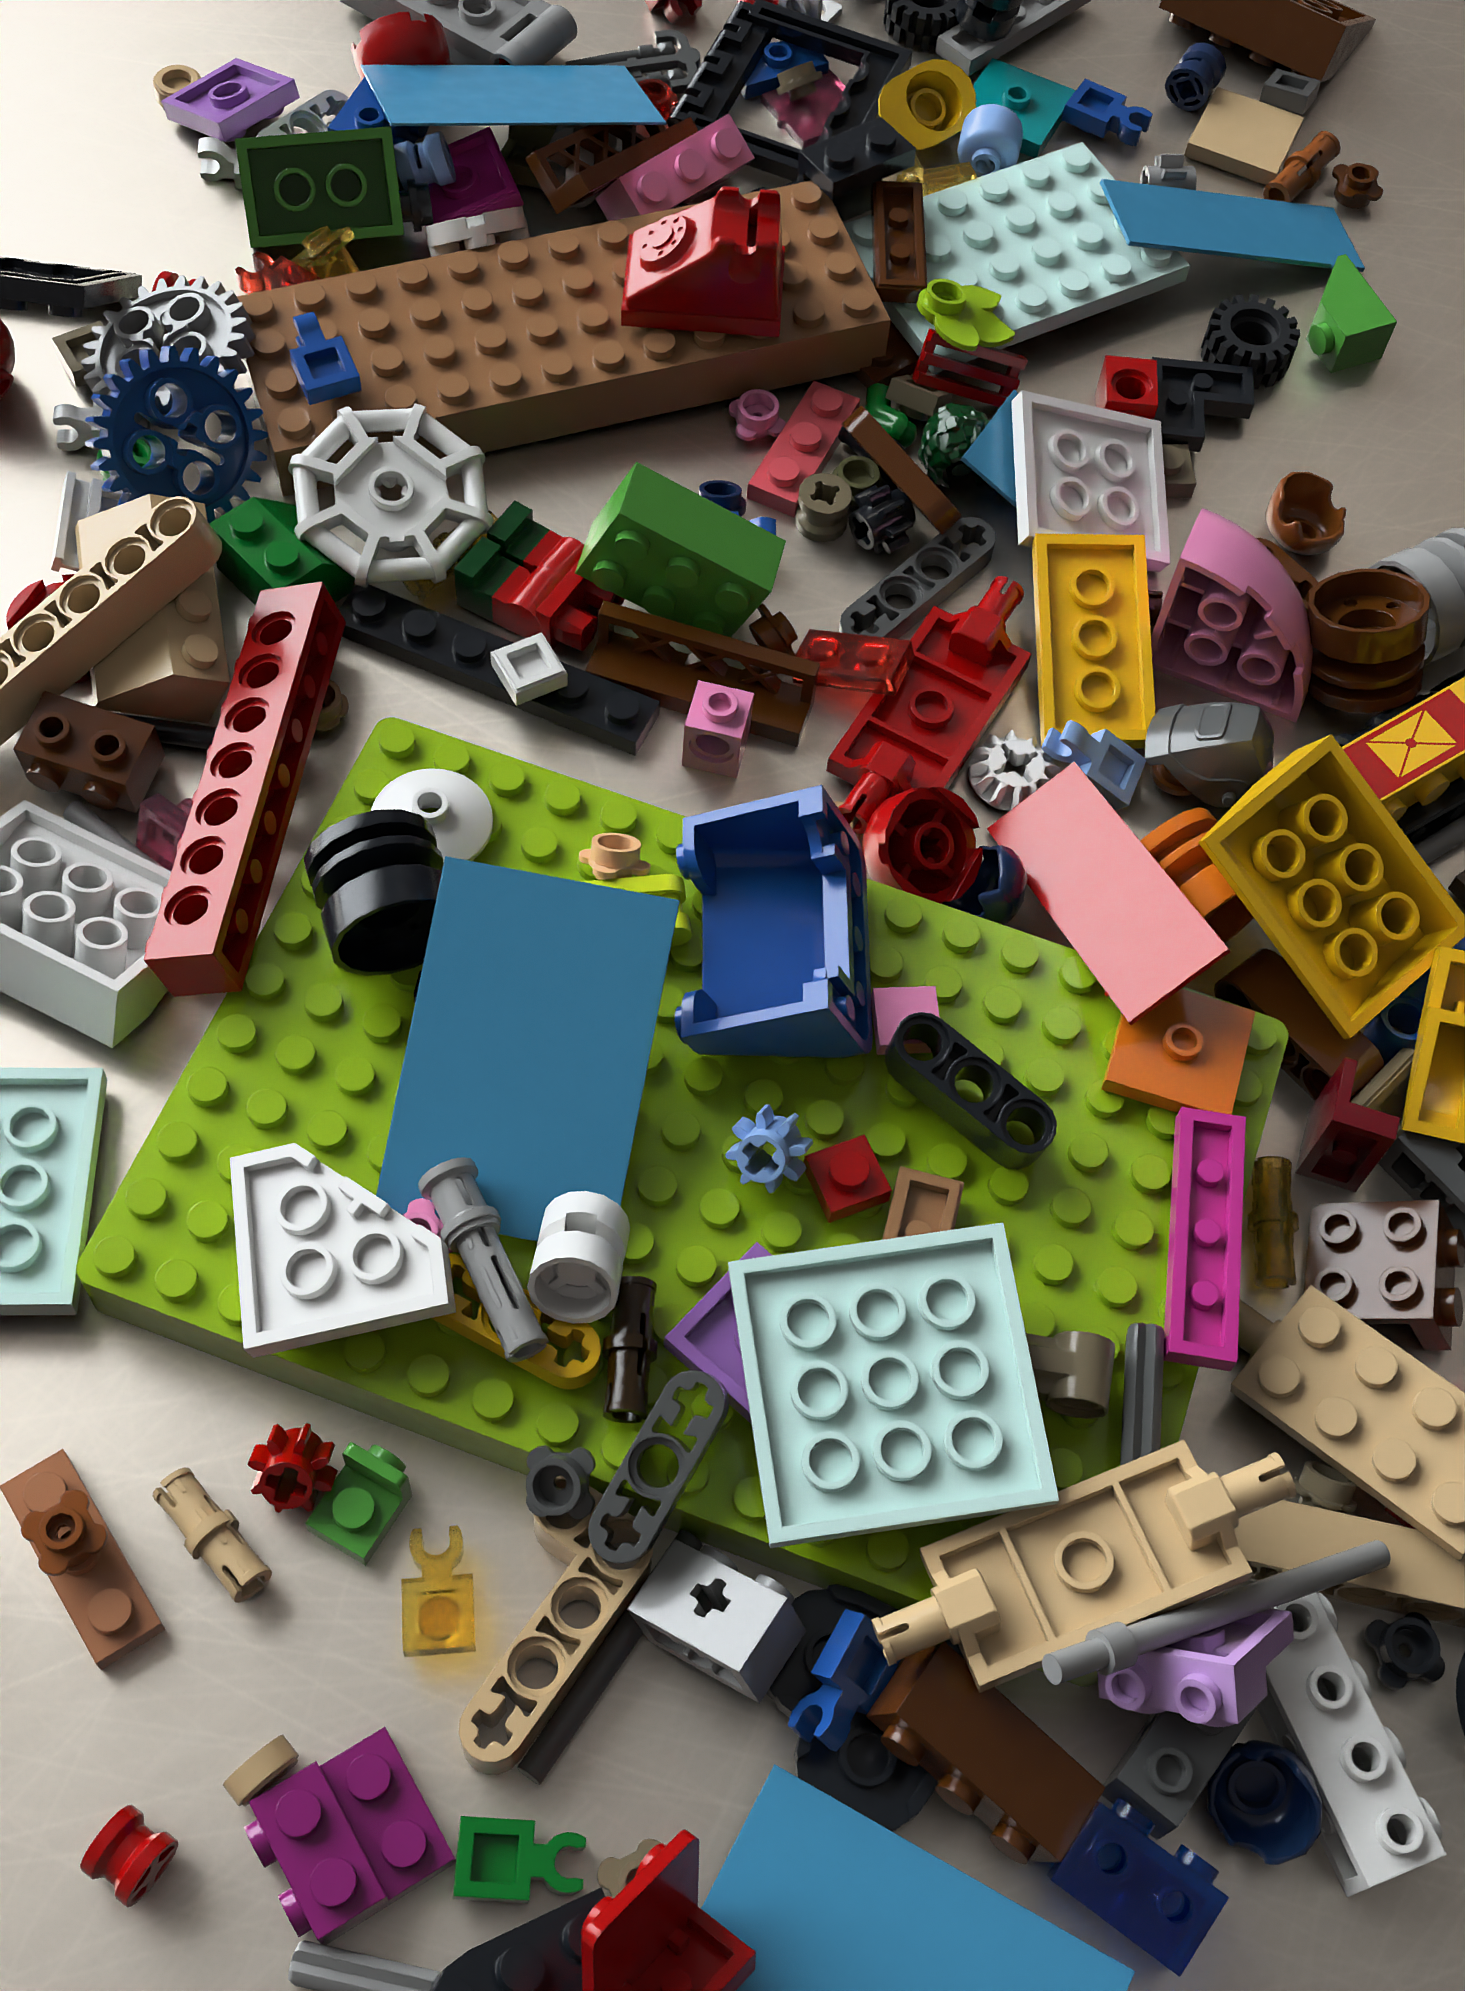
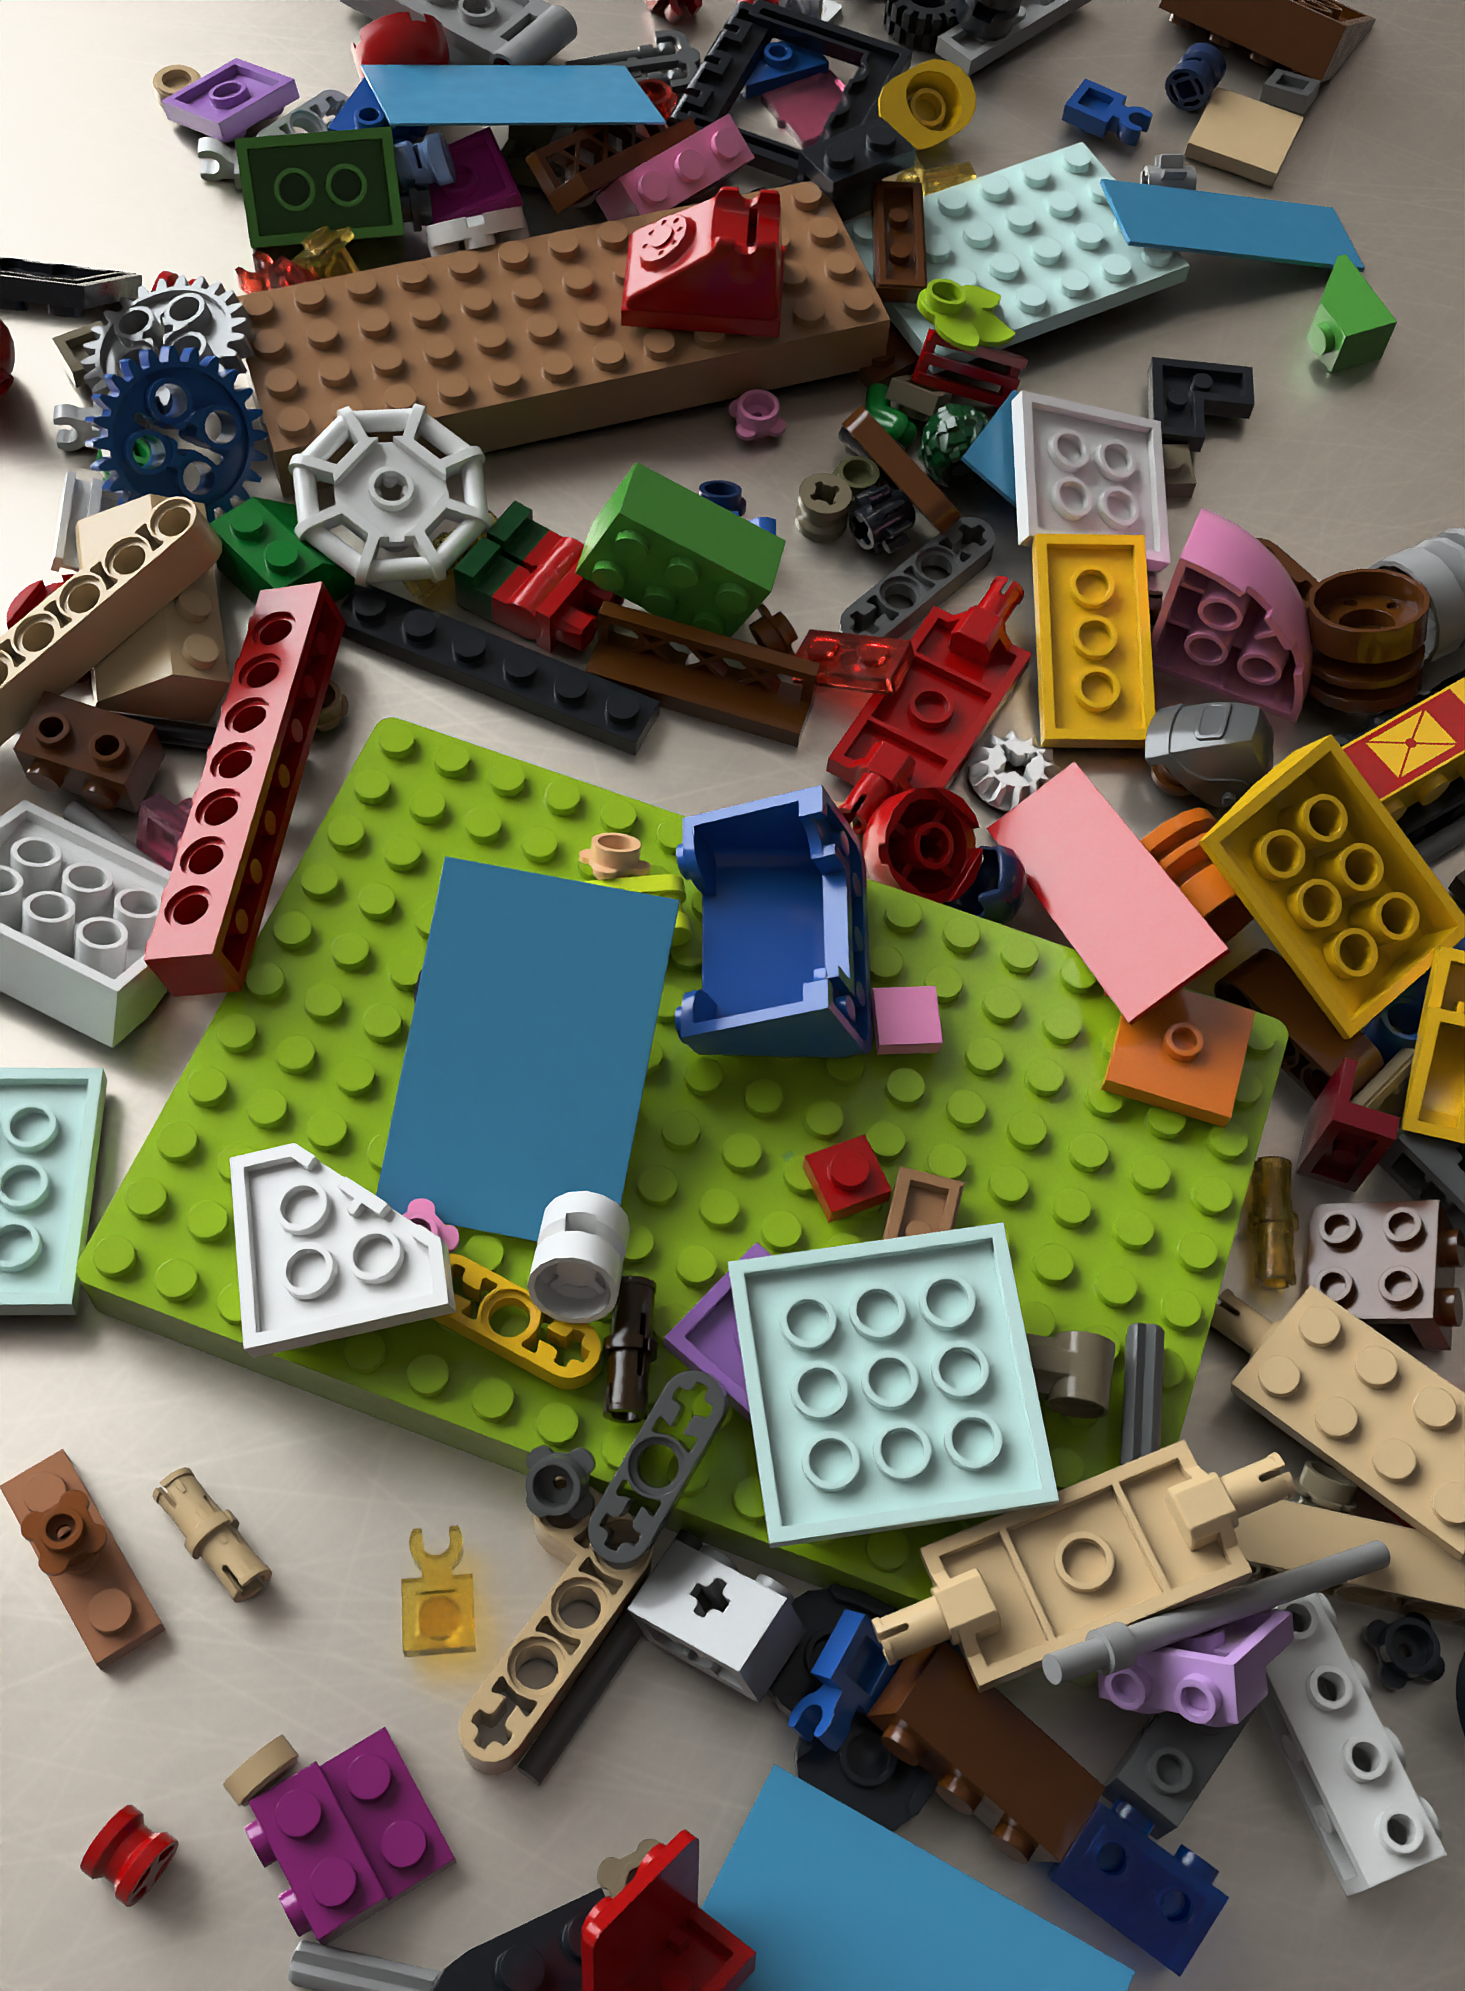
(292, 1468): red gear -> none
(322, 364): blue plate -> none
(362, 1502): bright green bracket -> none
(376, 889): black wheel -> none
(464, 811): white dish -> none
(472, 1231): light grey pin -> none
(500, 1859): green plate -> none
(529, 668): white tile -> none
(717, 729): bright pink brick -> none
(759, 1165): light blue gear -> none
(799, 81): dark tan plate -> none
(801, 447): coral plate -> none
(980, 1122): black beam -> none
(990, 139): light blue head -> none
(1033, 98): teal plate -> none
(1102, 757): light blue plate -> none
(1128, 386): red brick -> none
(1205, 1240): dark pink plate -> none
(1257, 323): black tyre -> none
(1265, 1801): dark blue hair -> none
(1303, 514): dark orange hair -> none
(1315, 156): dark orange pin -> none
(1356, 185): reddish brown plate -> none

